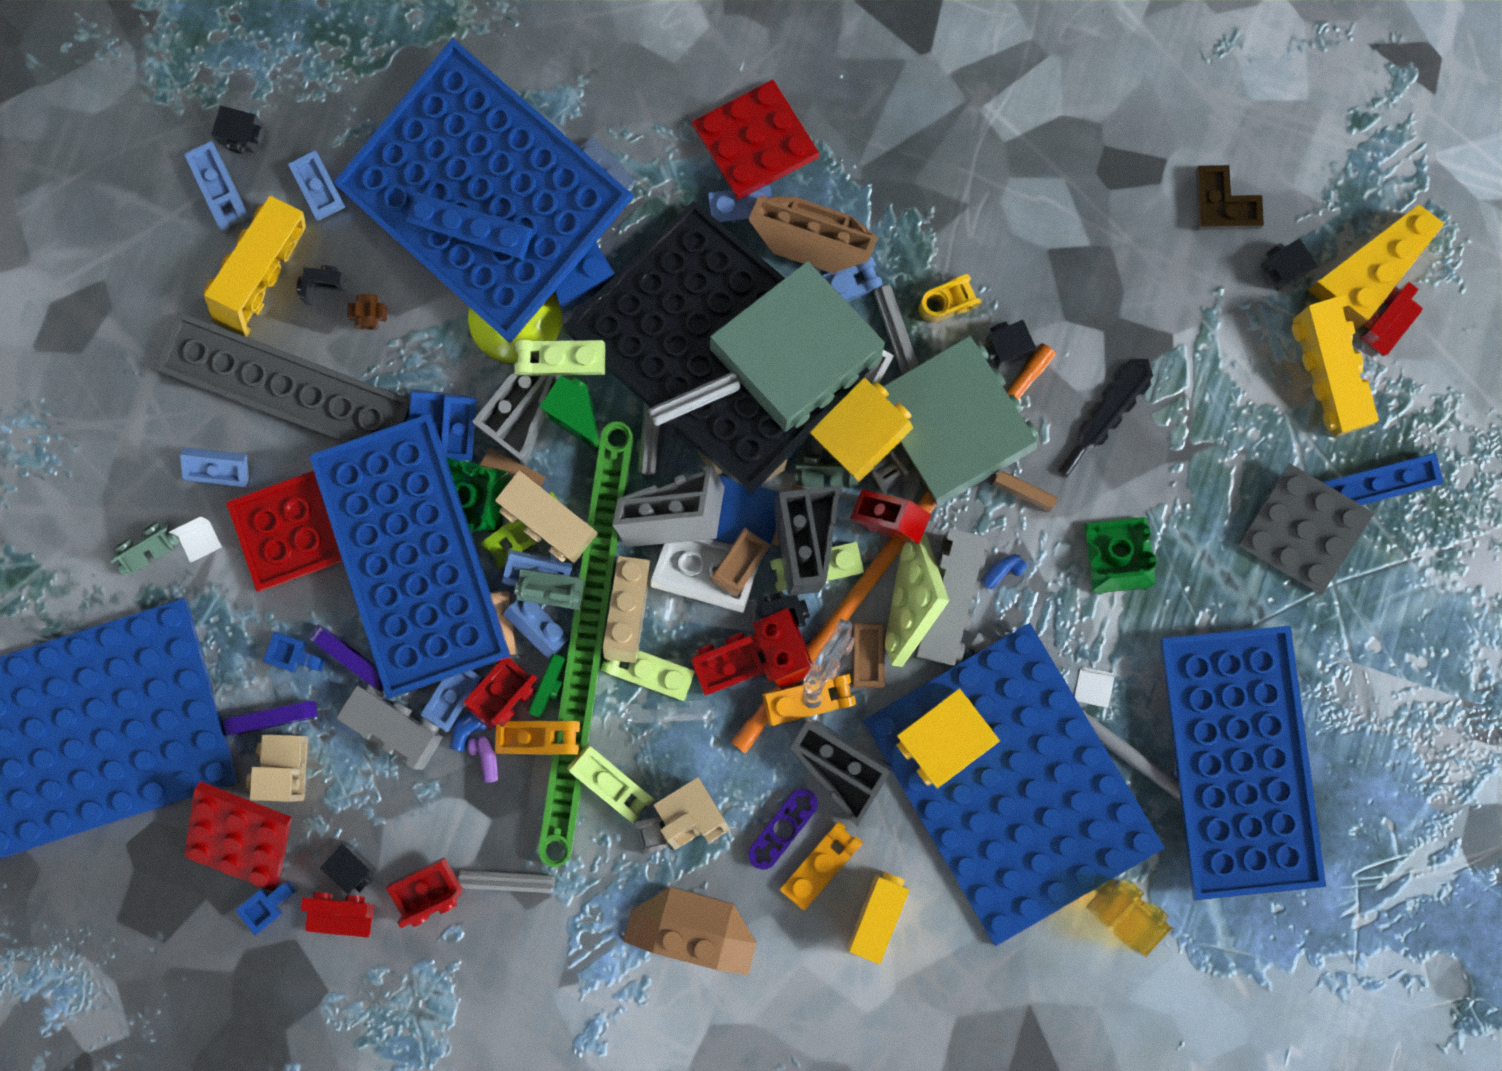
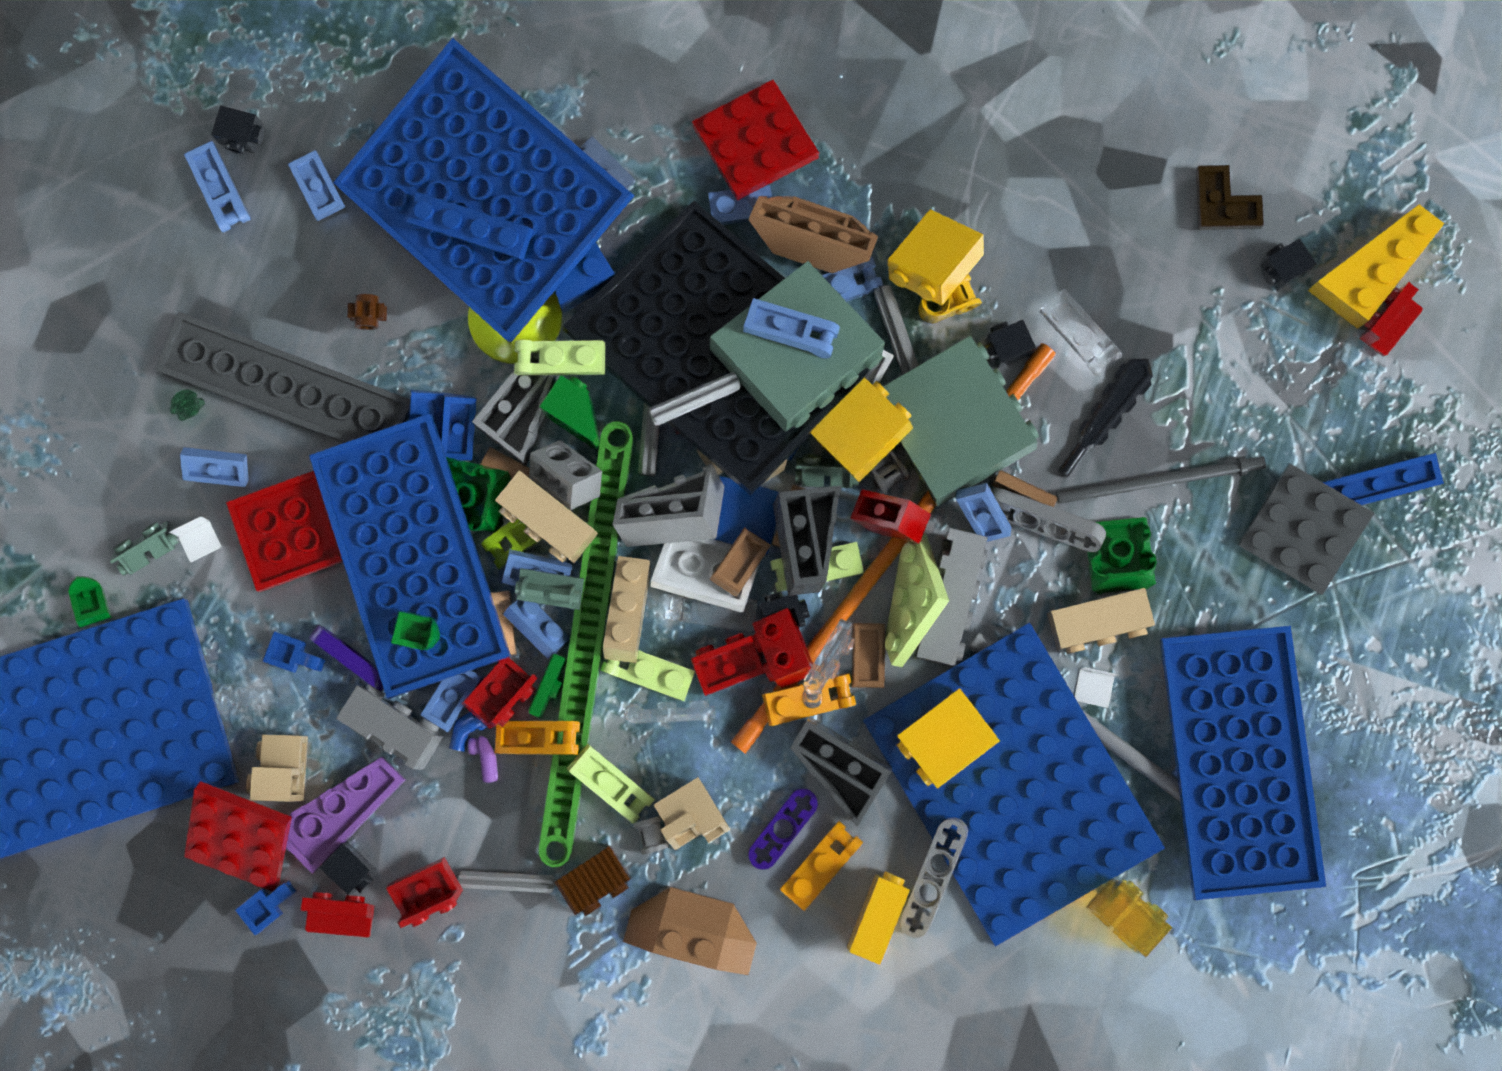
(88, 601): none -> green plate
(186, 404): none -> clear green plate
(253, 265): yellow wedge -> none
(270, 718): dark purple beam -> none
(326, 278): black bracket -> none
(339, 812): none -> medium lavender wing
(415, 631): none -> green plate
(565, 474): none -> light grey brick
(594, 880): none -> reddish brown brick
(791, 327): none -> medium blue plate
(931, 876): none -> light grey beam
(935, 257): none -> yellow brick
(983, 512): none -> medium blue plate
(1001, 568): blue arm -> none
(1077, 531): none -> light grey beam
(1080, 331): none -> clear plate
(1101, 621): none -> tan brick
(1239, 466): none -> dark grey bar
(1335, 366): yellow wedge -> none

